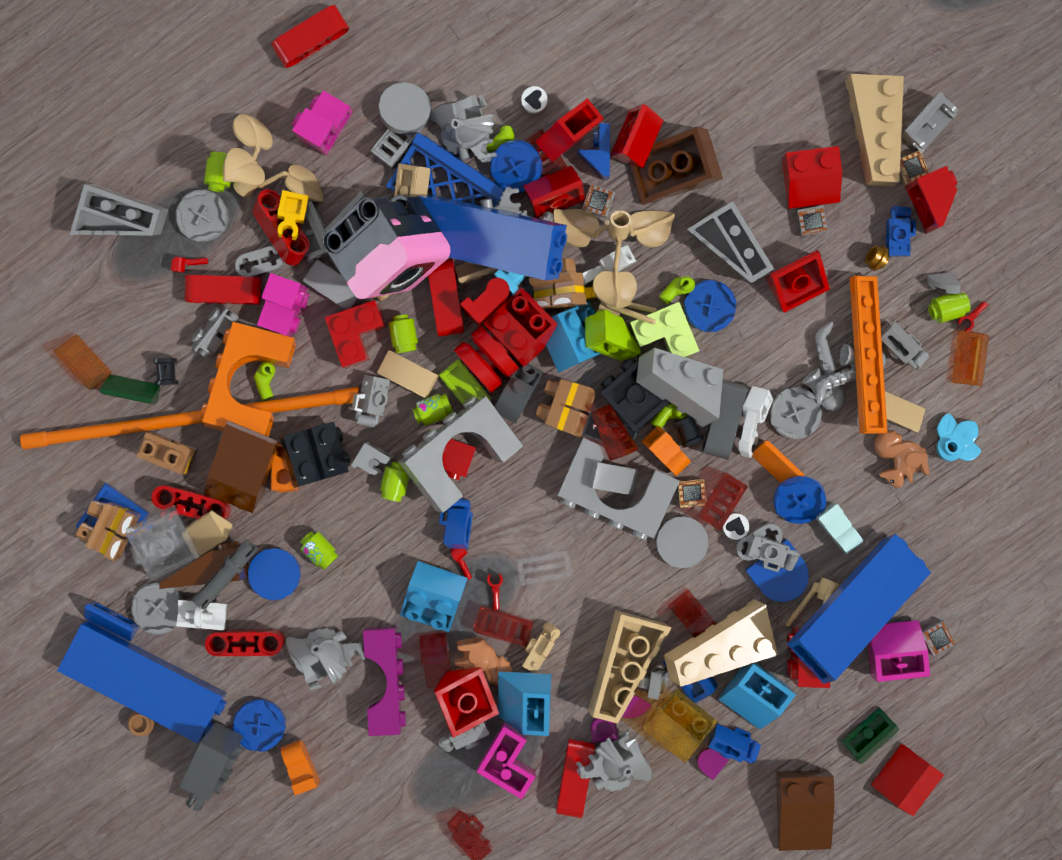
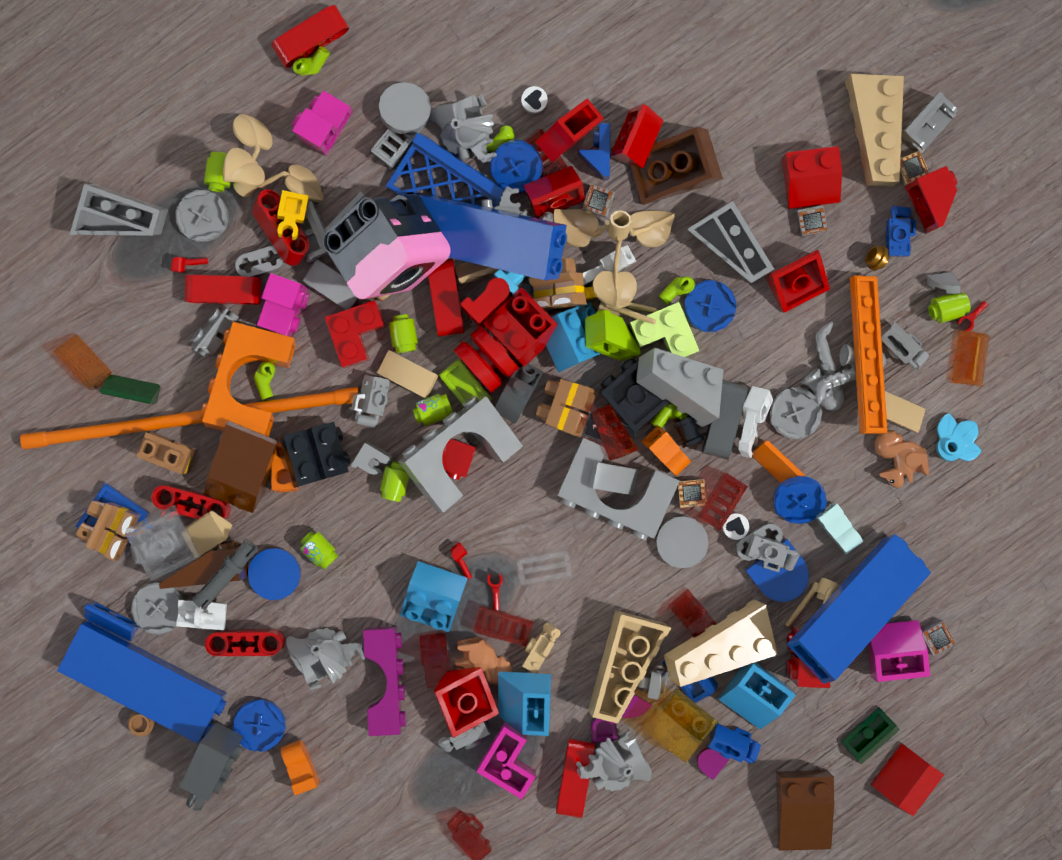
(160, 368): black bush -> none
(313, 64): none -> lime arm
(411, 180): tan slope -> none
(457, 525): blue piece -> none

